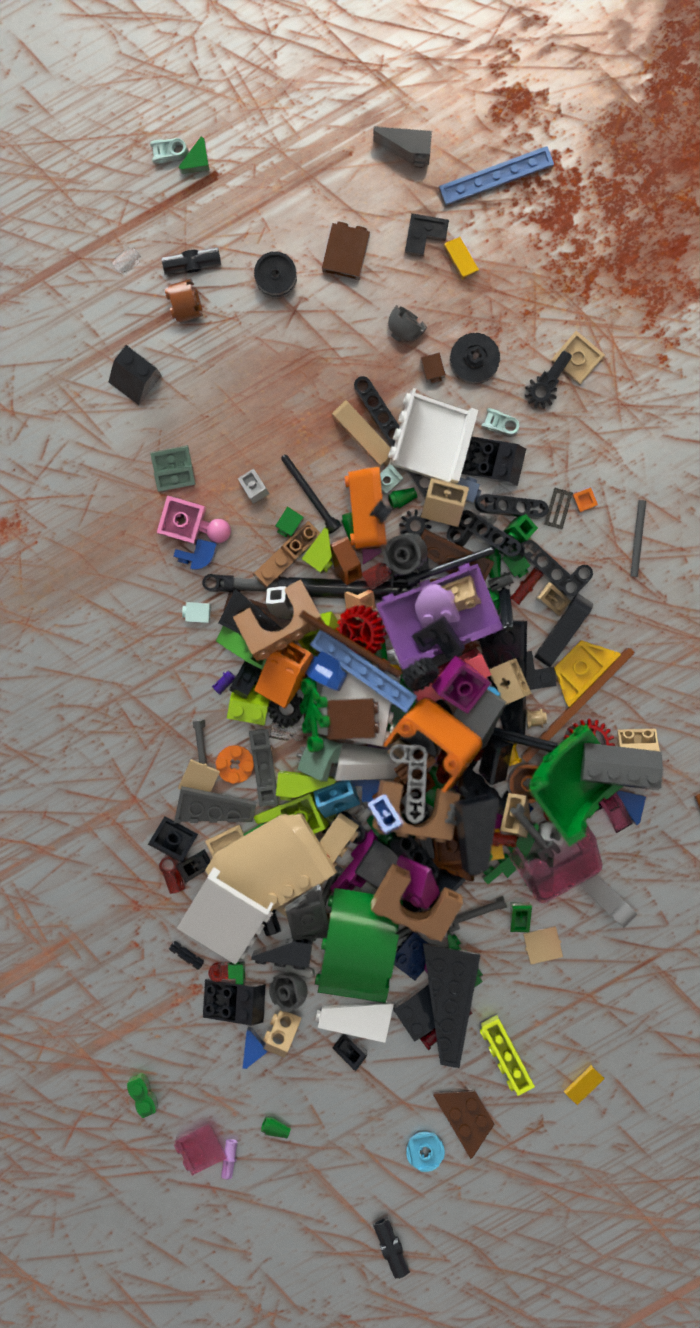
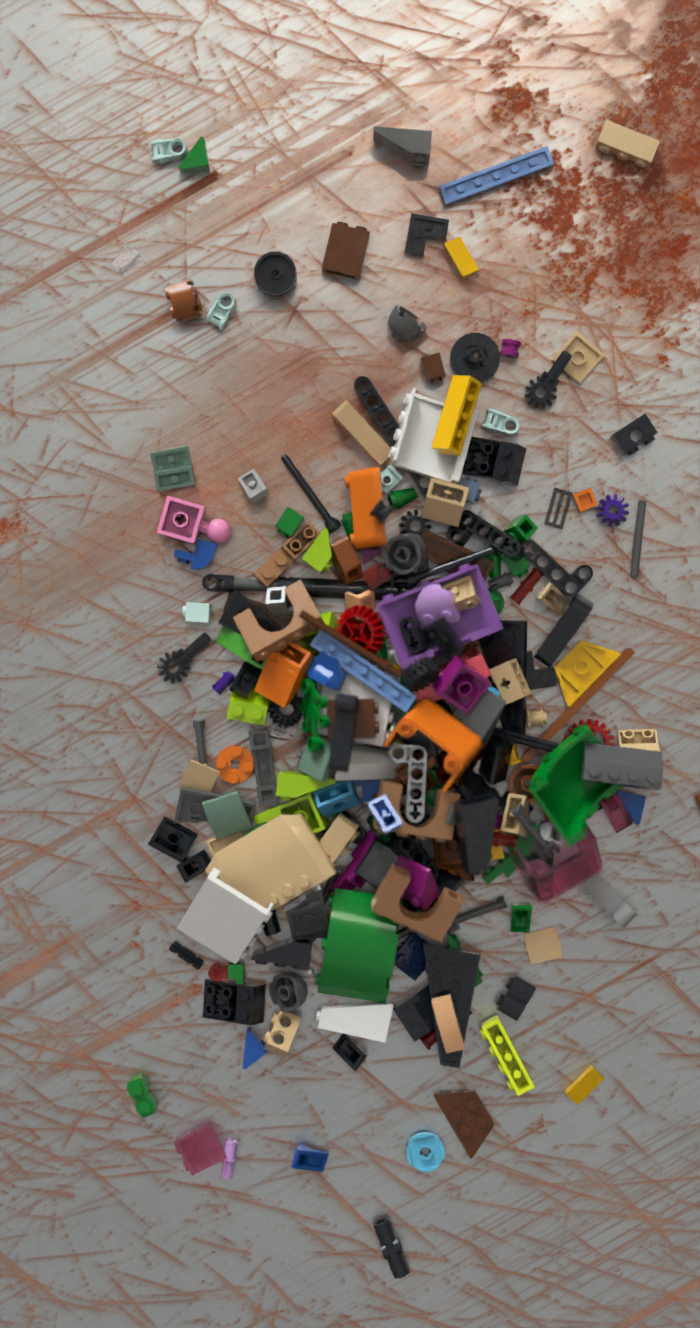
(133, 375): black slope -> none
(172, 876): clear red piece -> none
(183, 658): none -> black gear
(191, 261): black piece -> none
(221, 312): none -> light aqua piece
(227, 814): none -> sand green slope
(275, 1128): green cone -> none
(309, 1159): none -> blue slope
(343, 732): none -> black beam
(412, 634): none -> black beam
(448, 1023): none -> light nougat slope
(456, 415): none -> yellow brick
(506, 609): black axle -> none
(510, 348): none -> magenta wheel
(511, 506): black beam -> none
(515, 997): none -> black brick
(615, 504): none -> dark purple gear
(627, 144): none -> tan brick
(643, 427): none -> black brick

